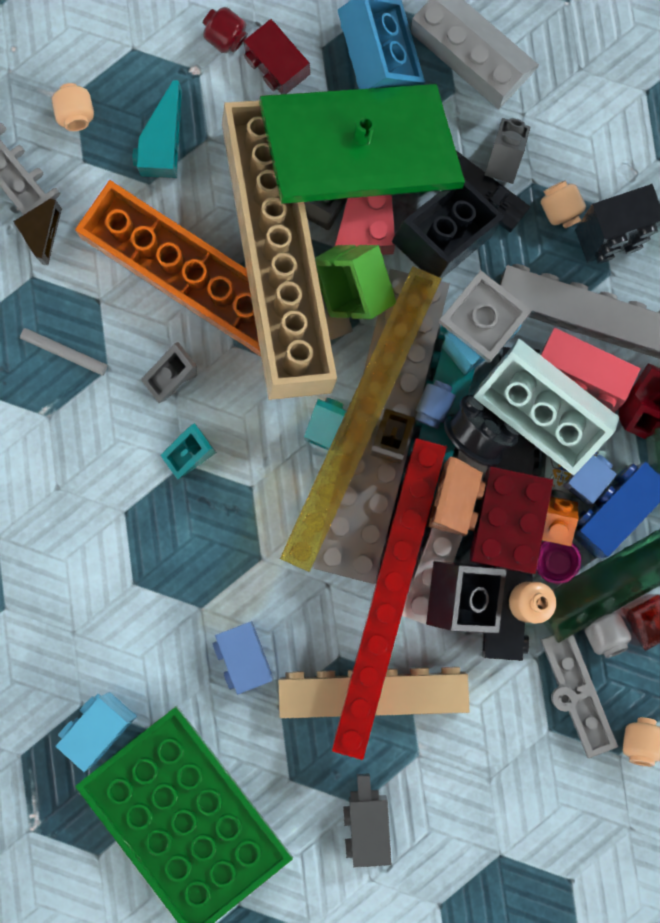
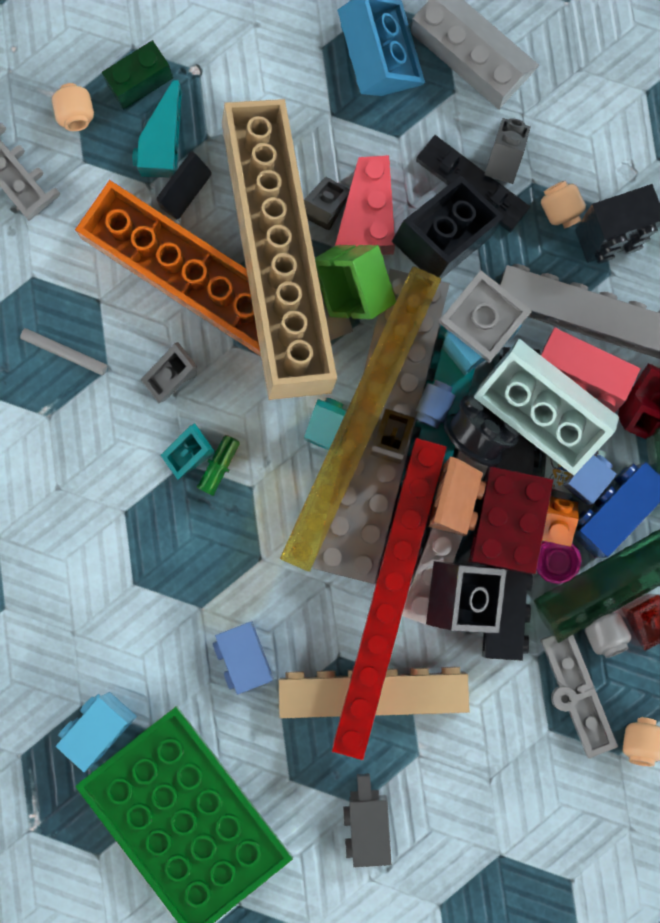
(40, 228): dark brown slope -> none
(137, 74): none -> dark green brick
(184, 186): none -> black slope
(218, 465): none -> green axle
(224, 30): dark red head -> none
(276, 58): dark red brick -> none
(360, 143): green piece -> none
(532, 602): light nougat head -> none

